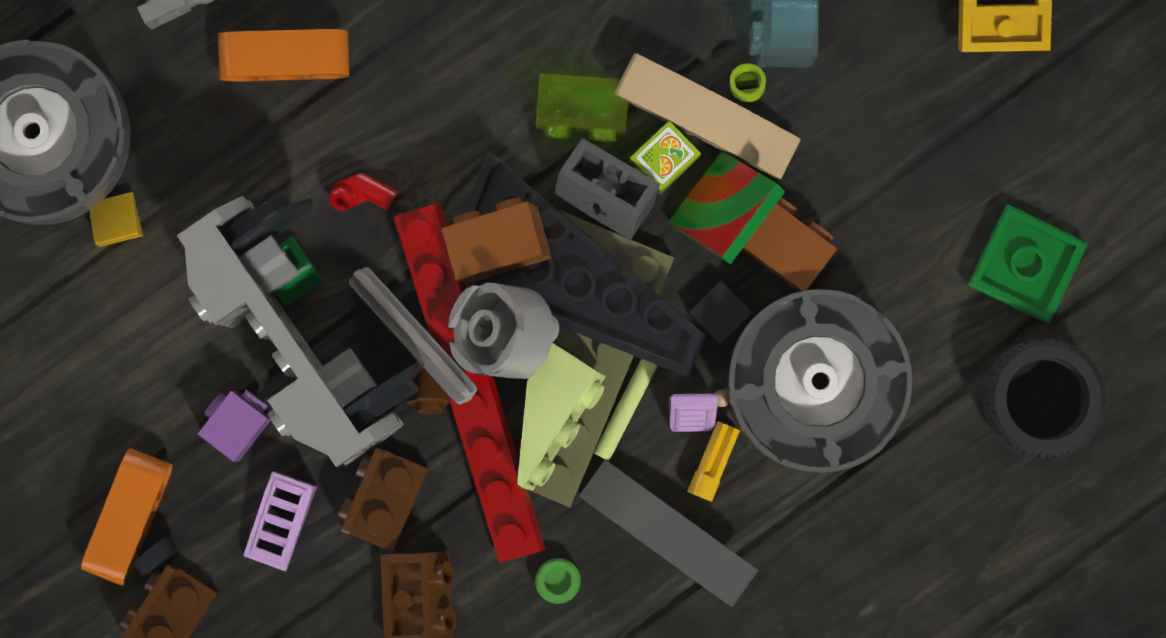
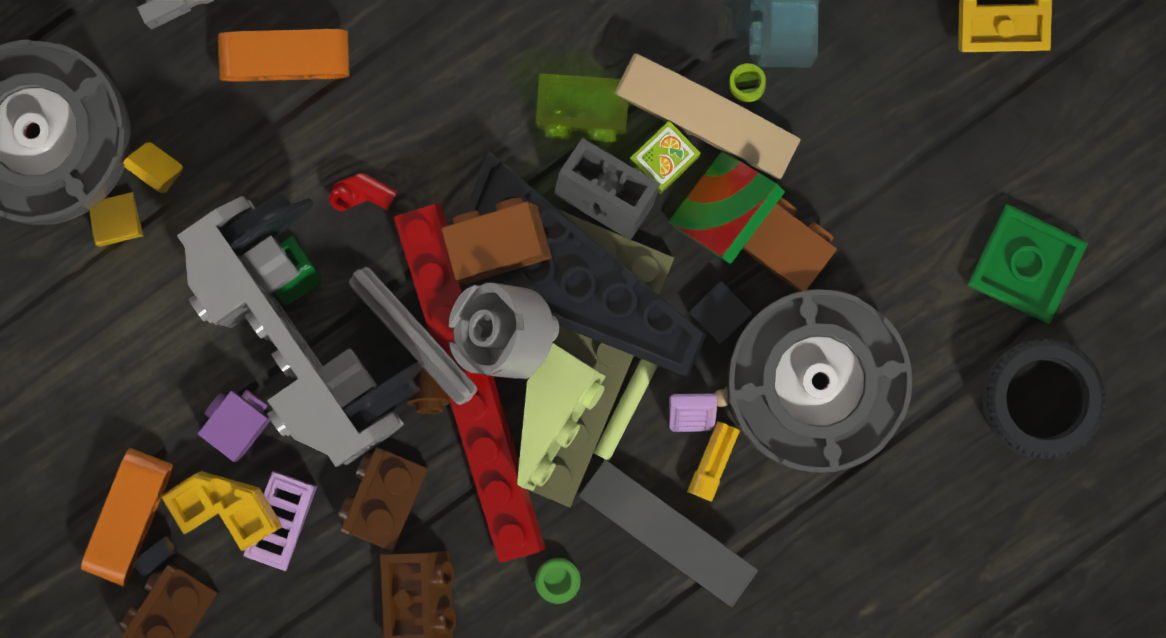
(153, 167): none -> yellow slope
(238, 504): none -> yellow tile

